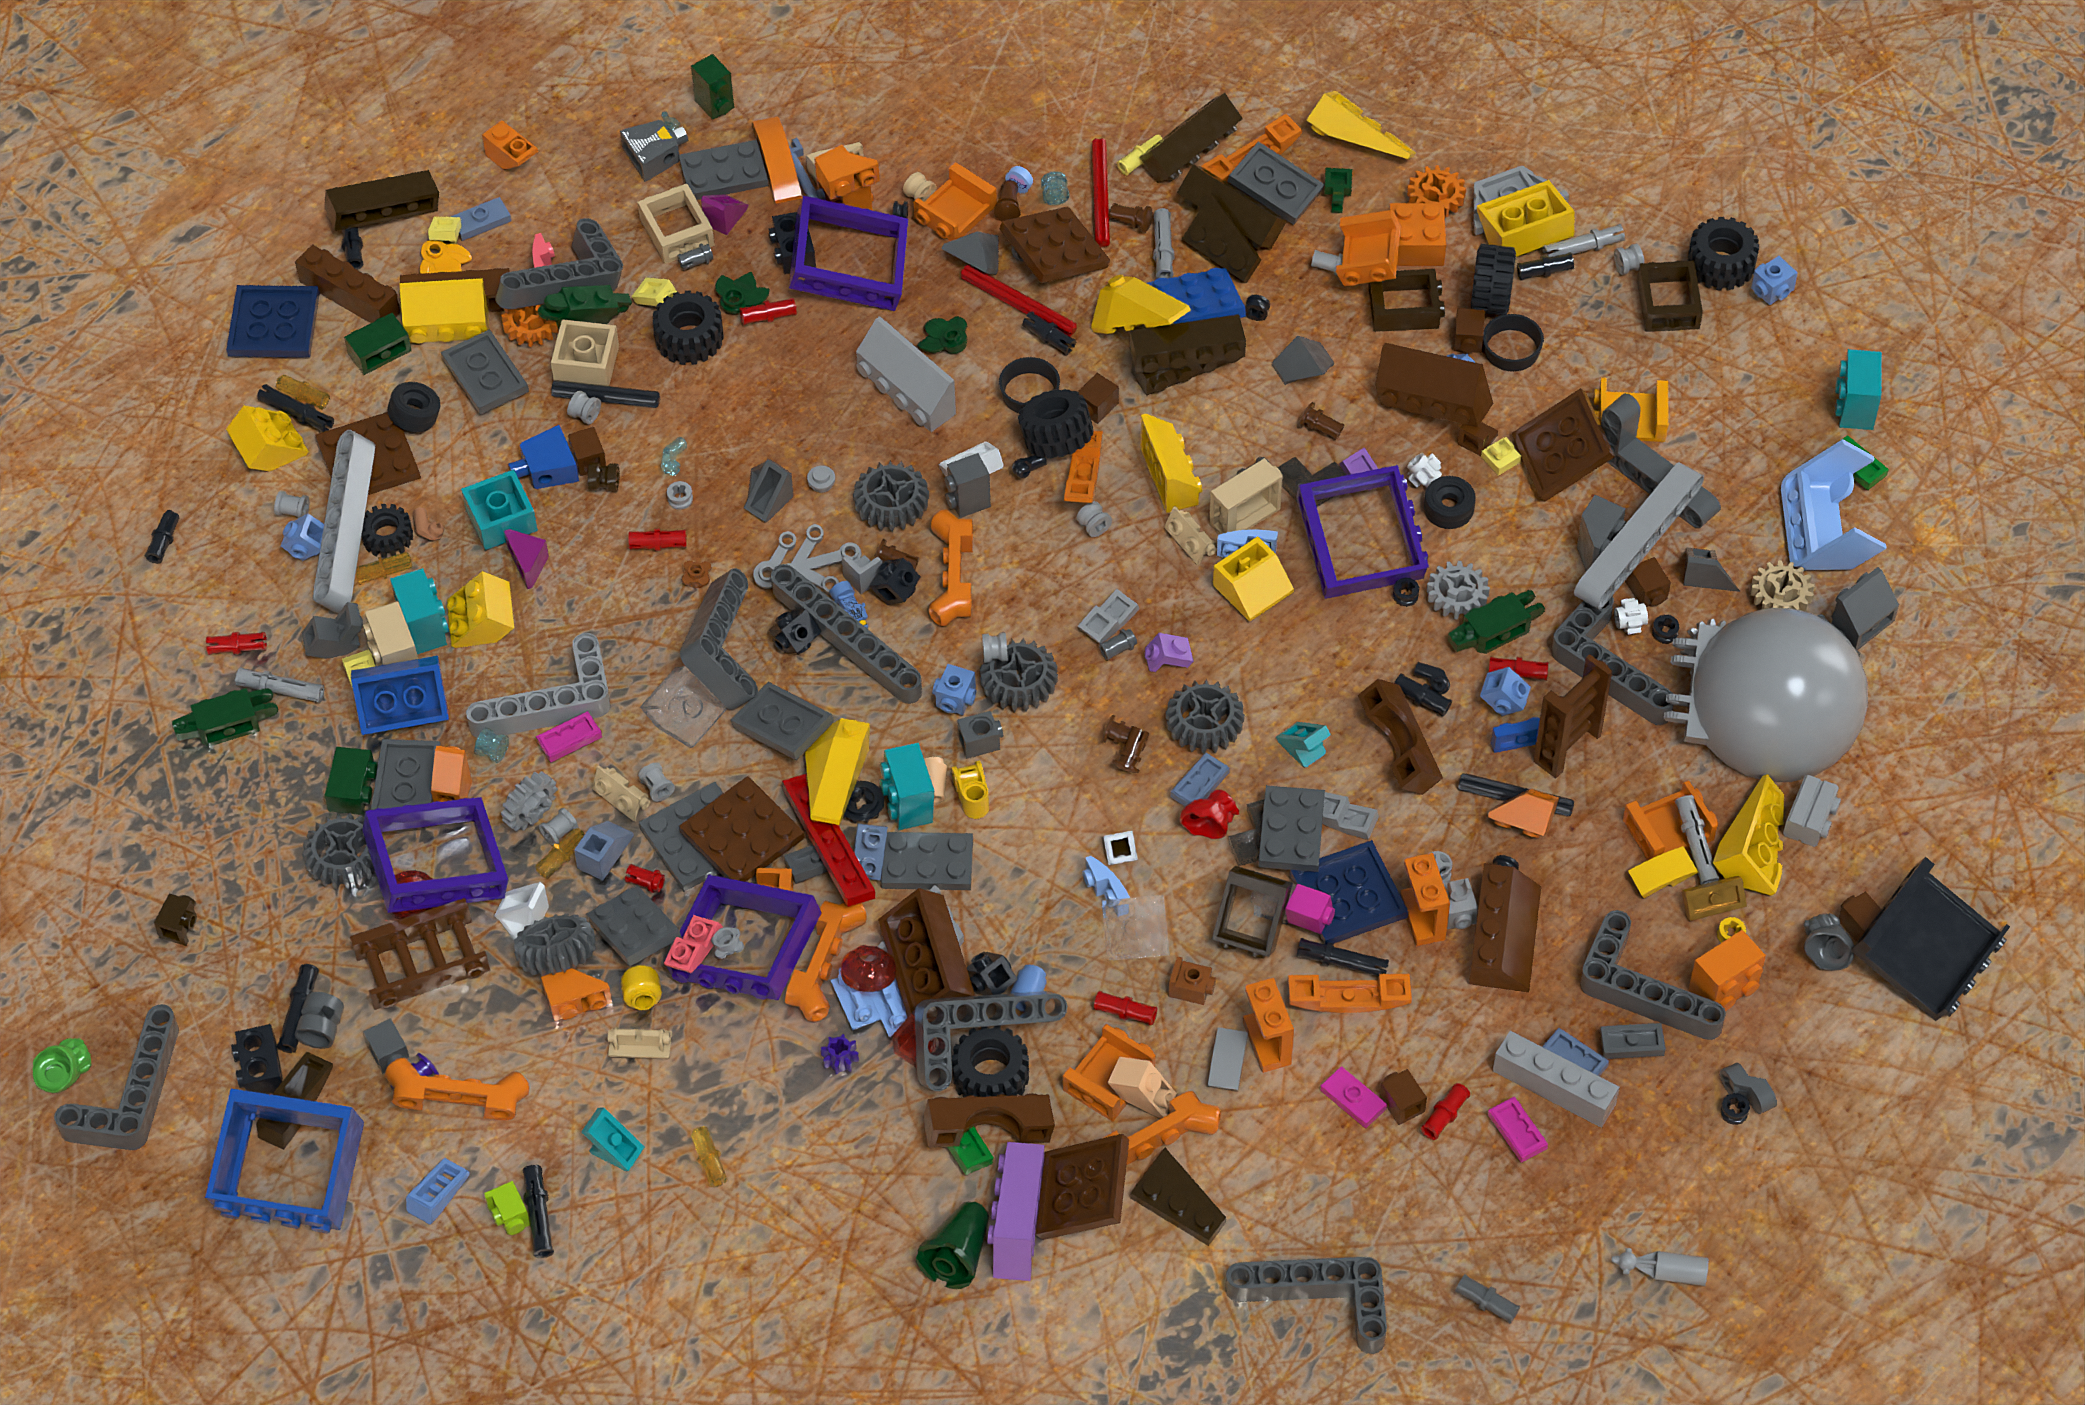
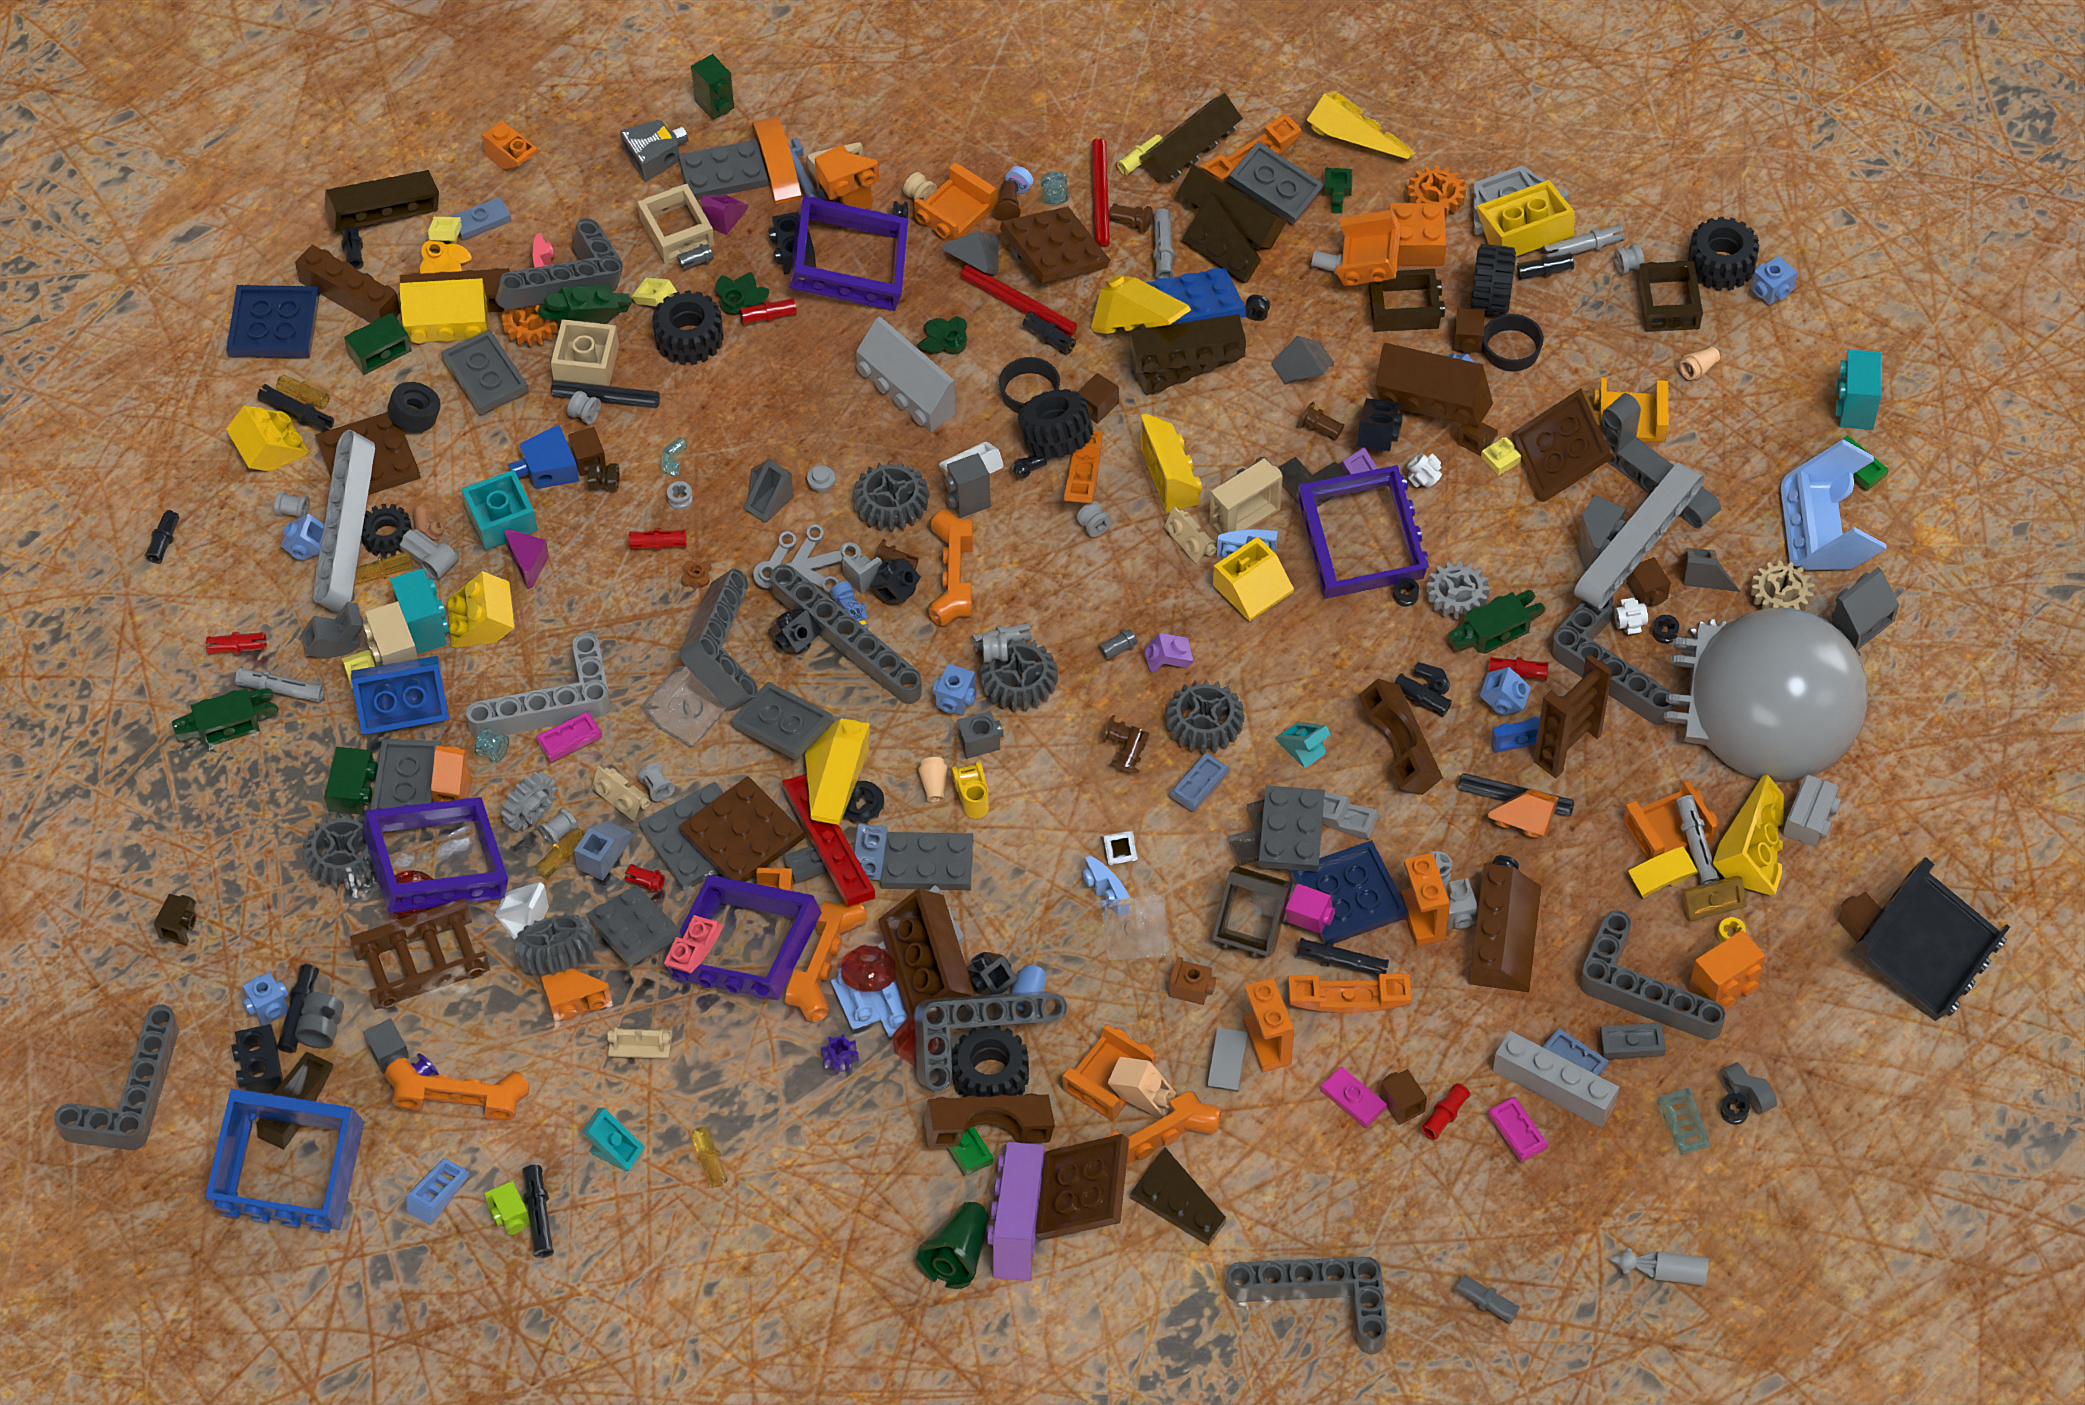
(61, 1065): bright green hair -> none
(265, 998): none -> medium blue brick
(432, 557): none -> light grey piece
(641, 987): yellow head -> none
(670, 122): clear light blue hand -> none
(727, 942): light grey plate -> none
(907, 786): teal brick -> none
(1011, 632): none -> light grey pin
(1109, 618): light grey slope -> none
(1125, 1008): red pin -> none
(1210, 815): red hair -> none
(1379, 424): none -> black brick
(1453, 488): black tyre -> none
(1685, 1097): none -> clear light blue slope
(1698, 363): none -> light nougat cone
(1828, 942): dark grey hair -> none

